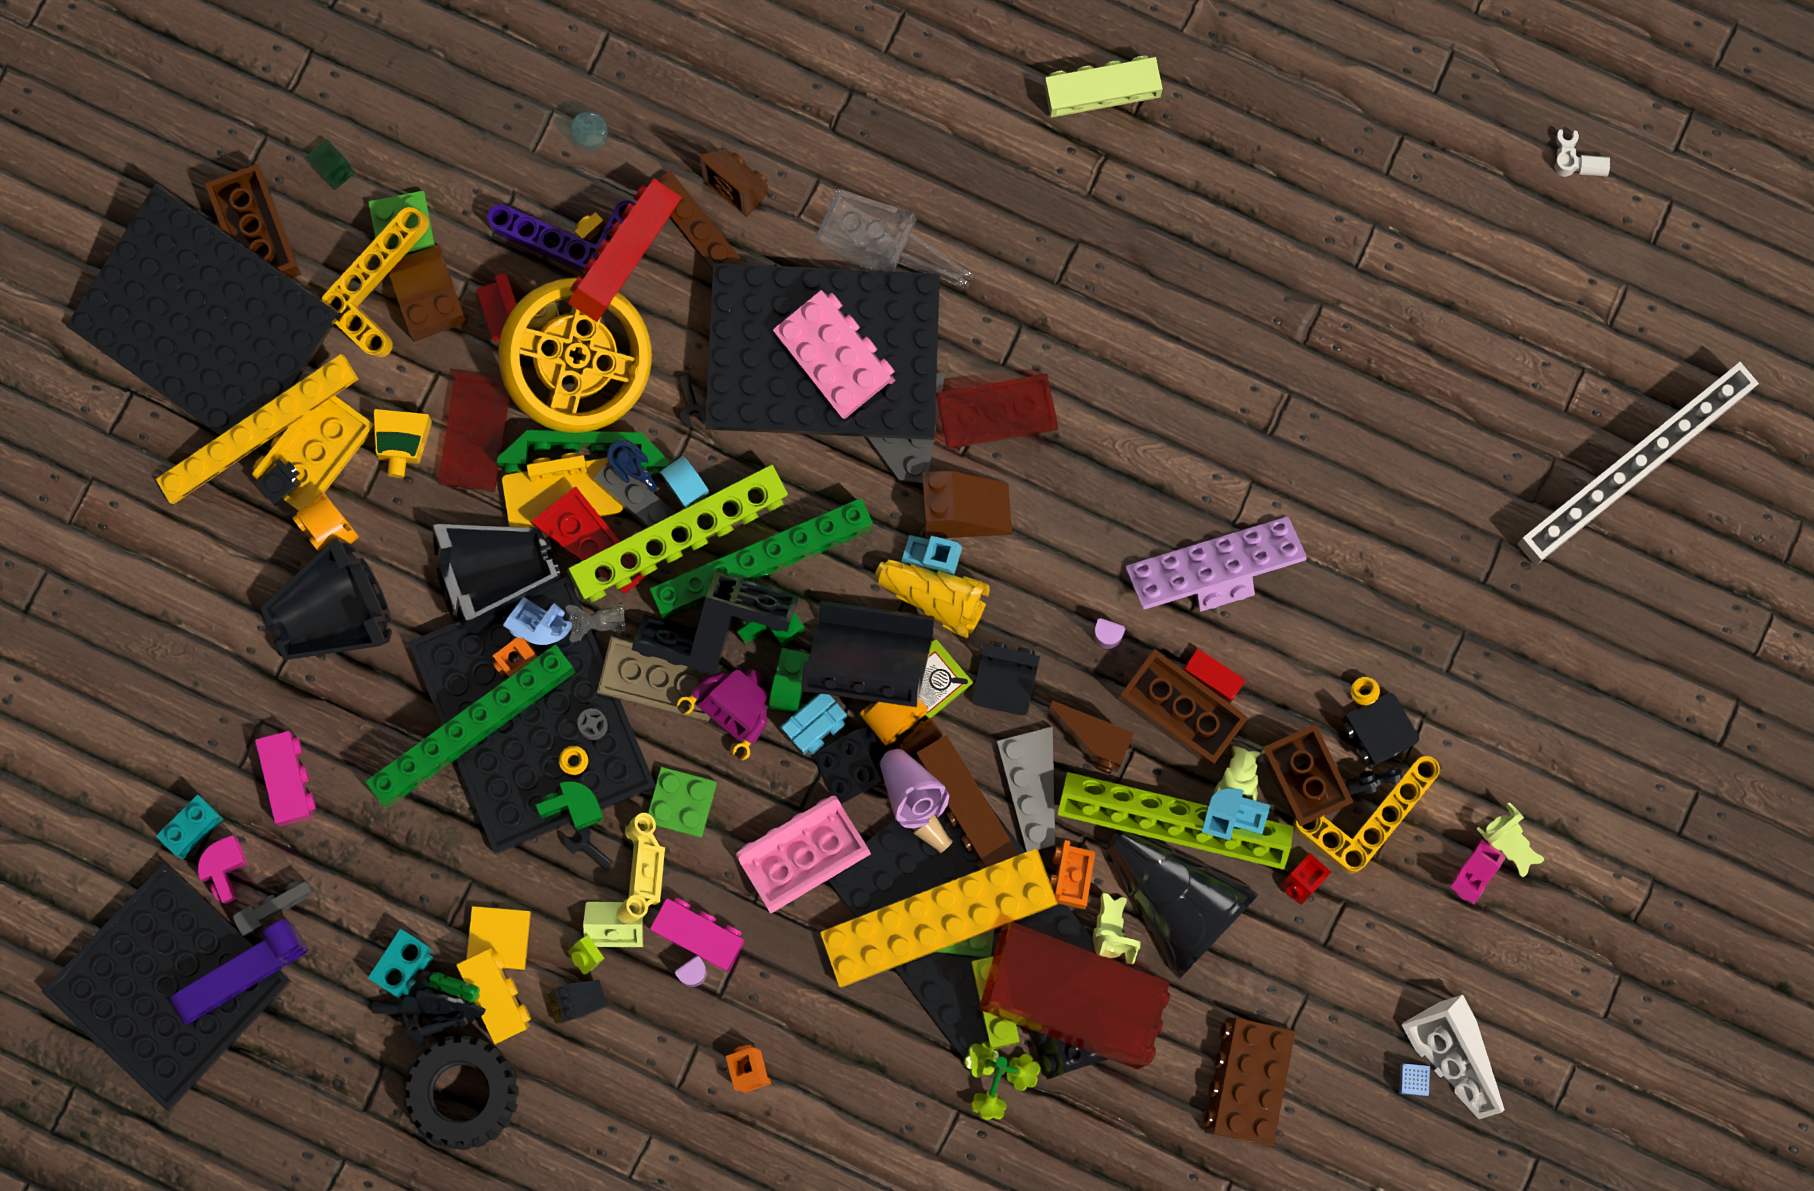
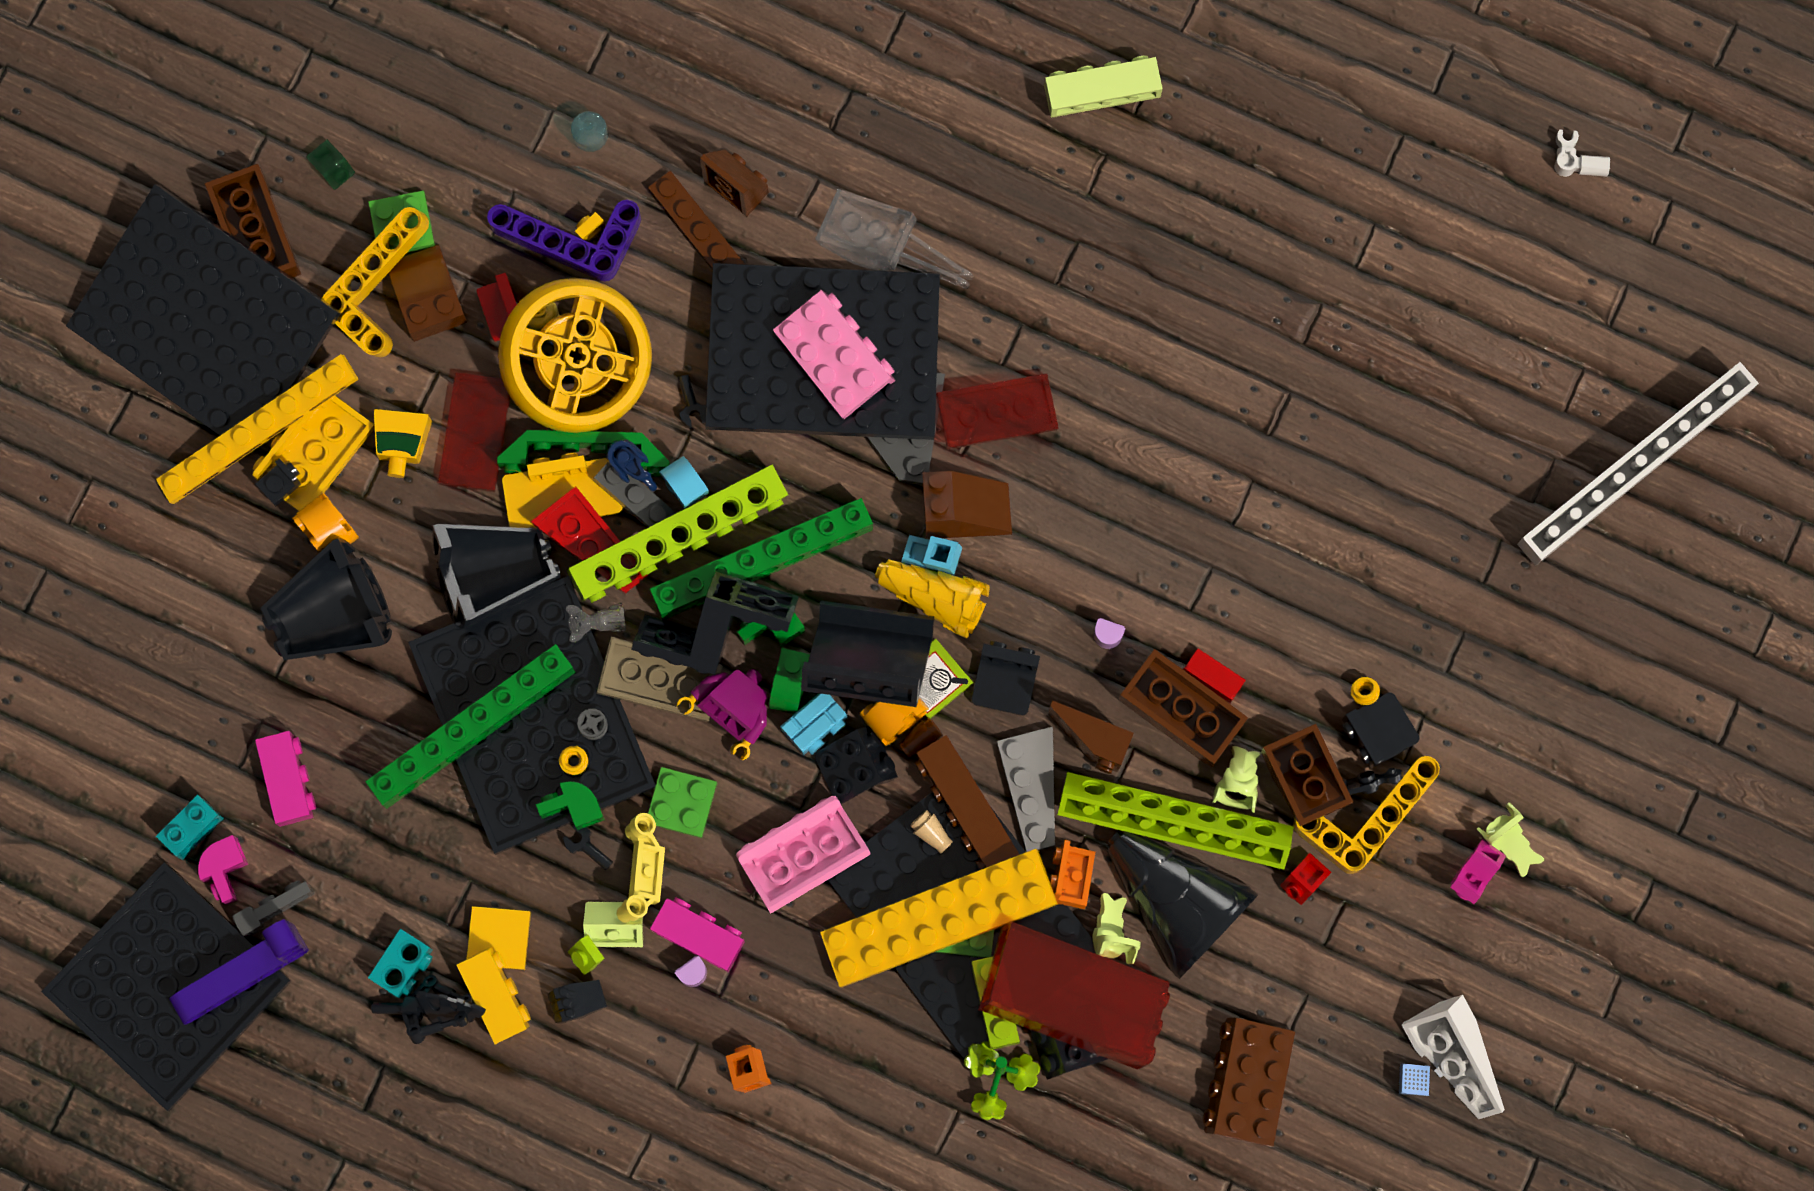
(421, 1084): black tyre -> none
(454, 987): green axle -> none
(505, 665): orange brick -> none
(536, 624): light blue slope -> none
(625, 249): red brick -> none
(912, 789): lavender cone -> none
(1218, 568): lavender bracket -> none
(1230, 810): medium azure brick -> none

